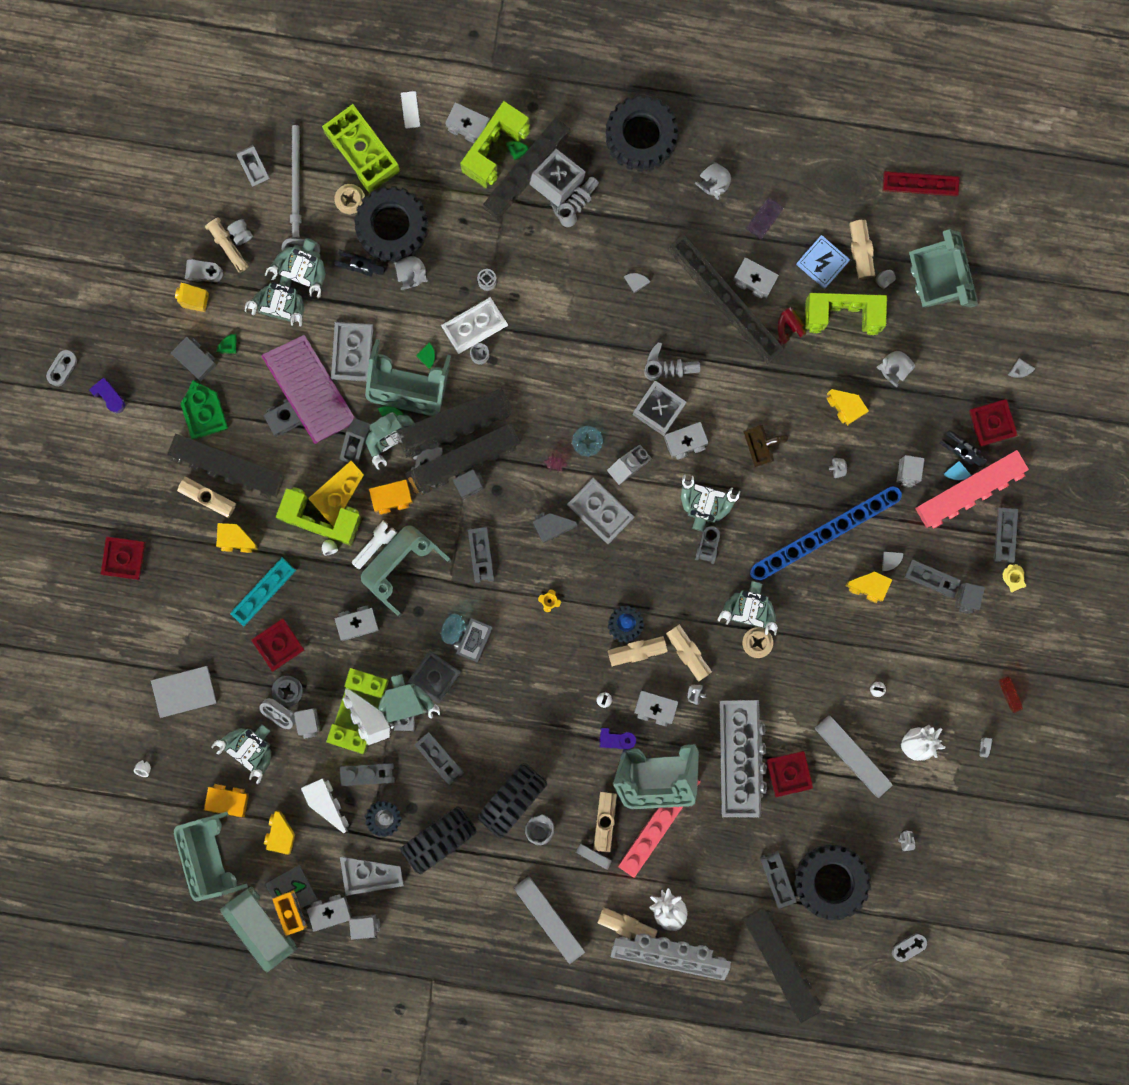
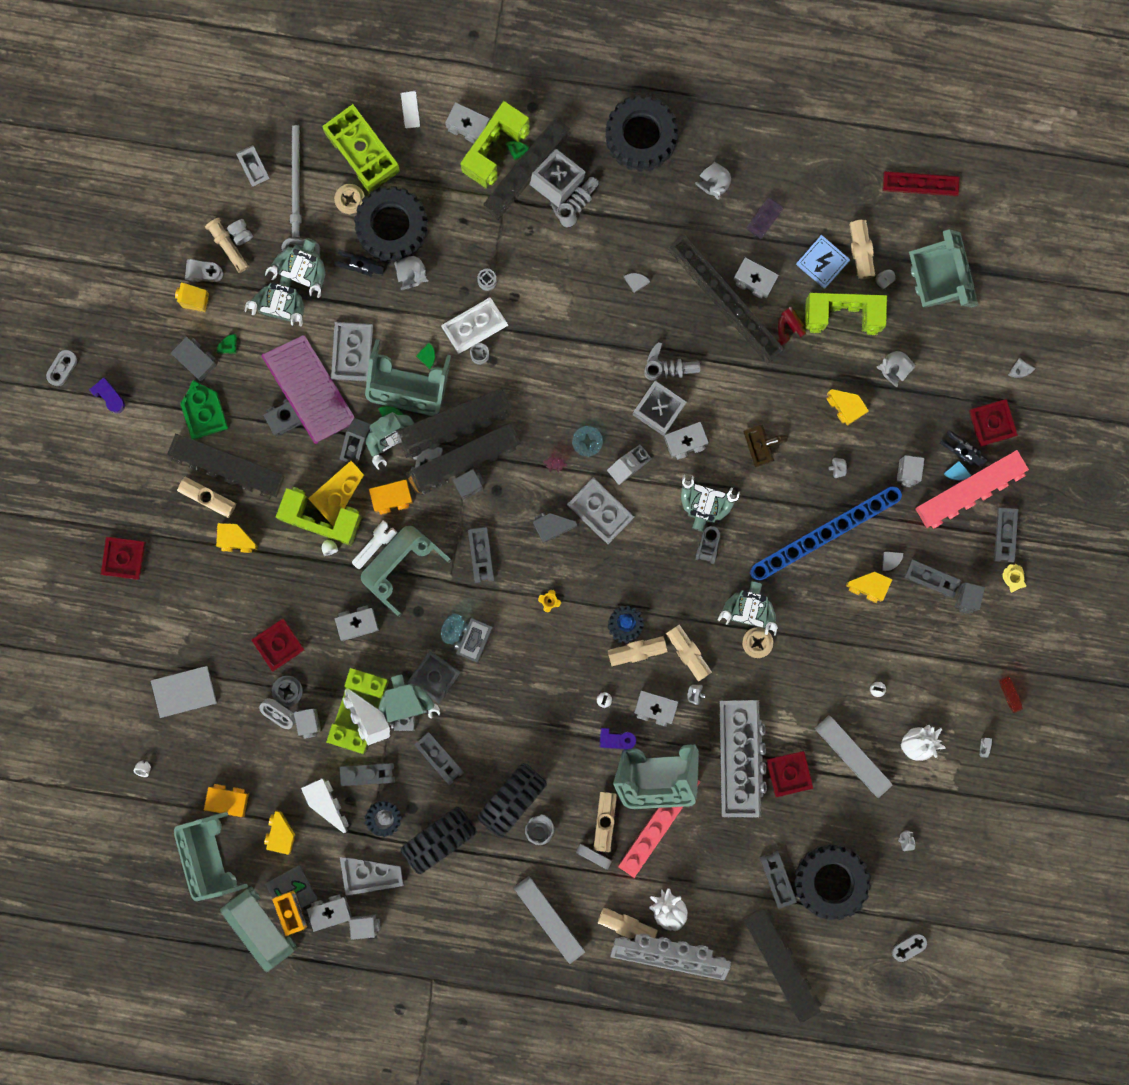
(248, 749): torso -> none
(263, 592): teal tile -> none

